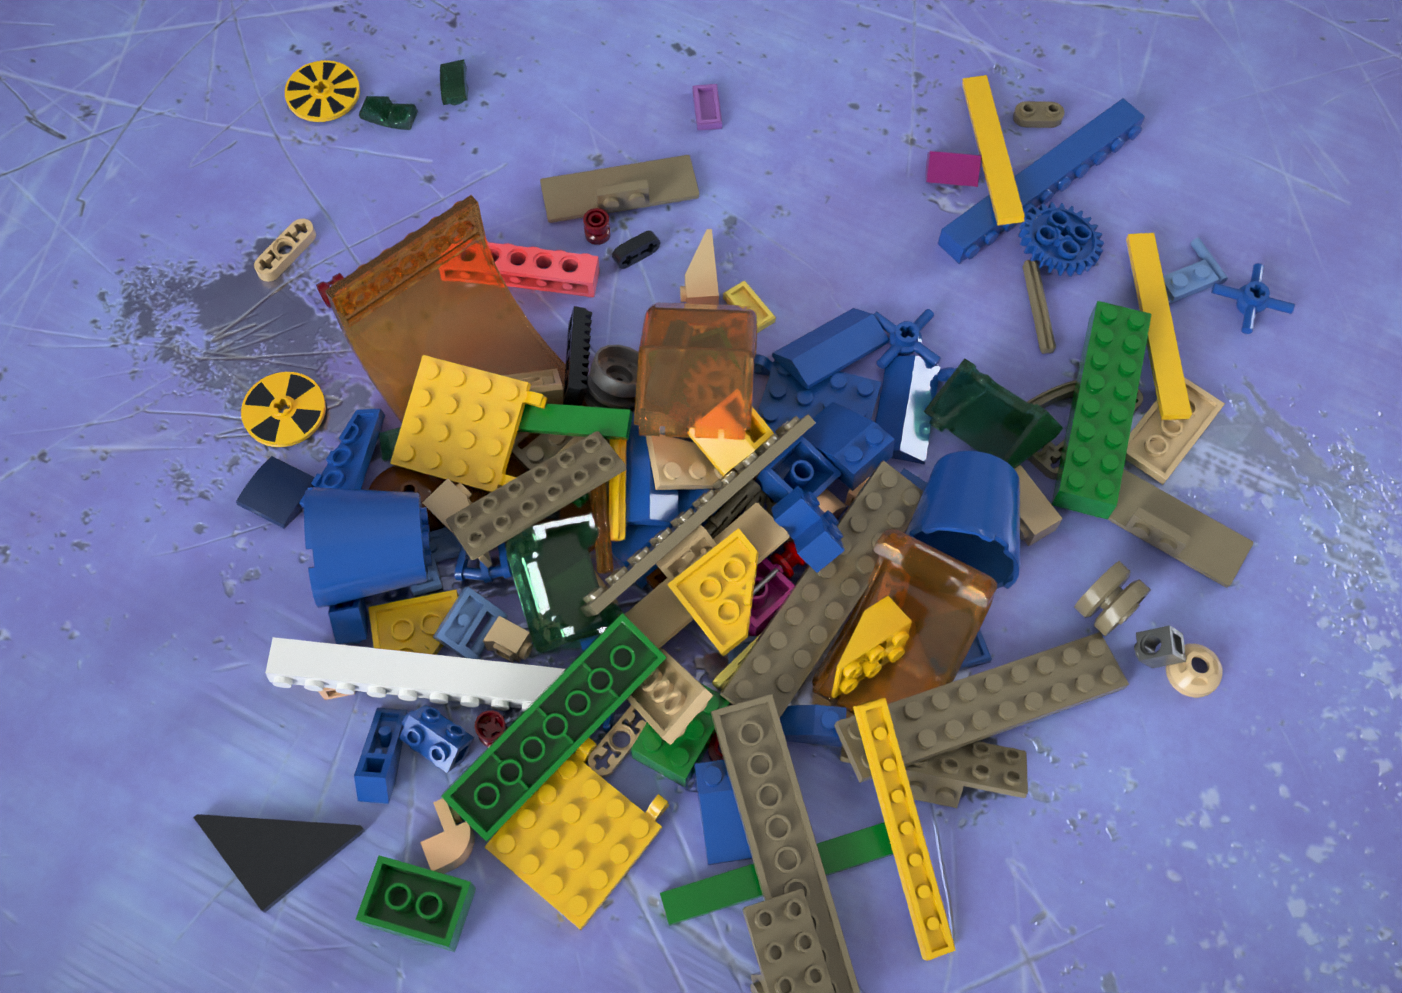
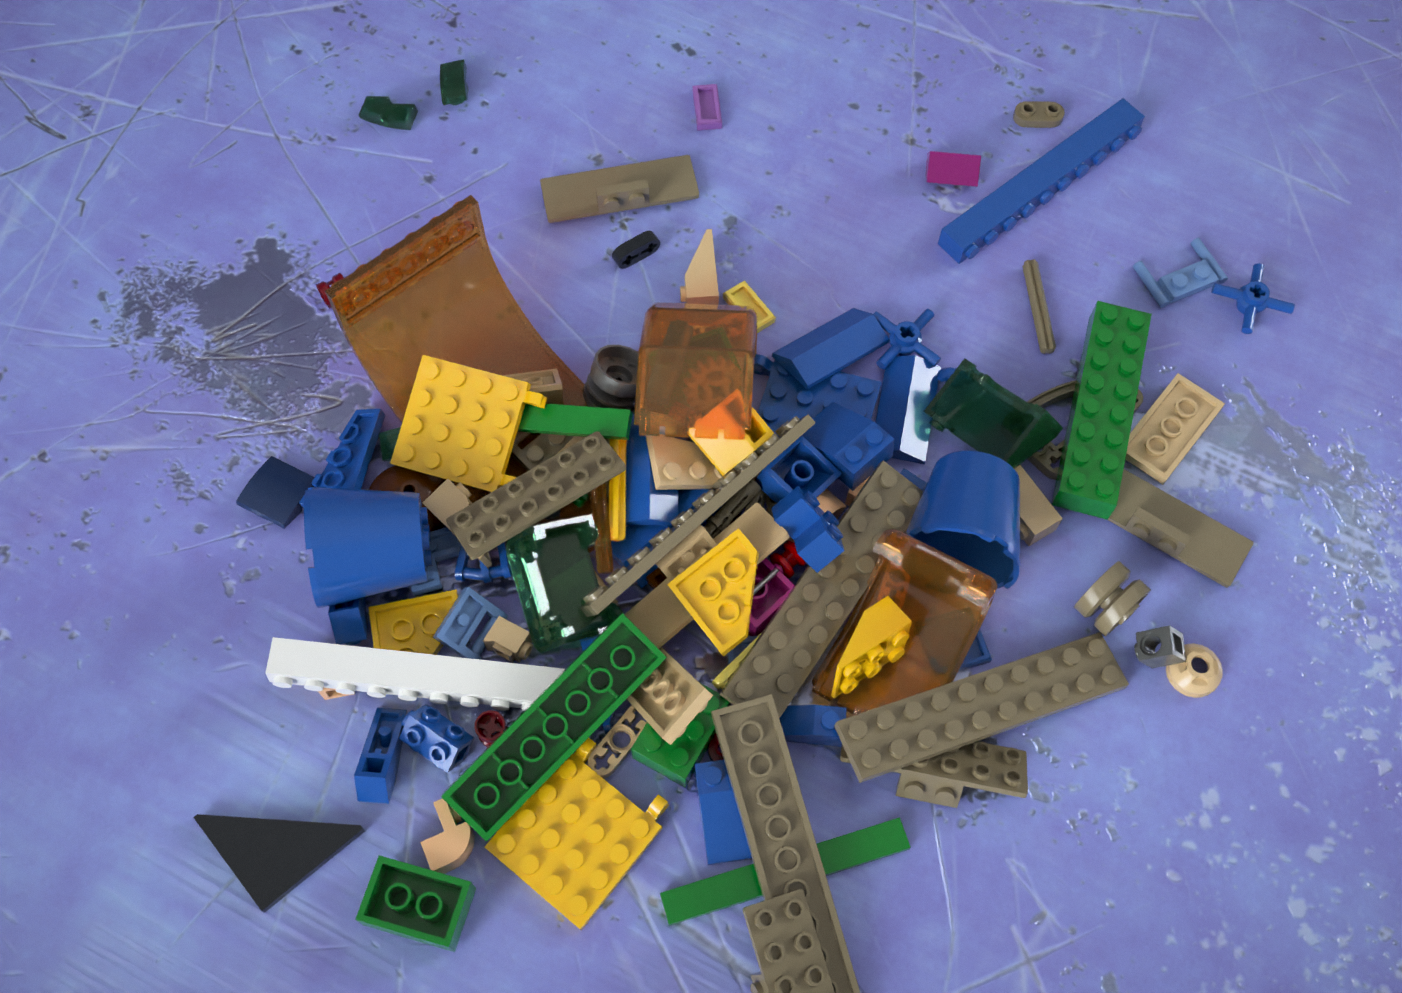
(283, 261): tan beam -> none
(295, 424): yellow piece -> none
(305, 87): yellow piece -> none
(552, 279): coral brick -> none
(577, 357): black gear -> none
(596, 226): dark red wheel -> none
(904, 829): yellow tile -> none
(993, 151): yellow tile -> none
(1061, 239): blue gear -> none
(1161, 338): yellow tile -> none

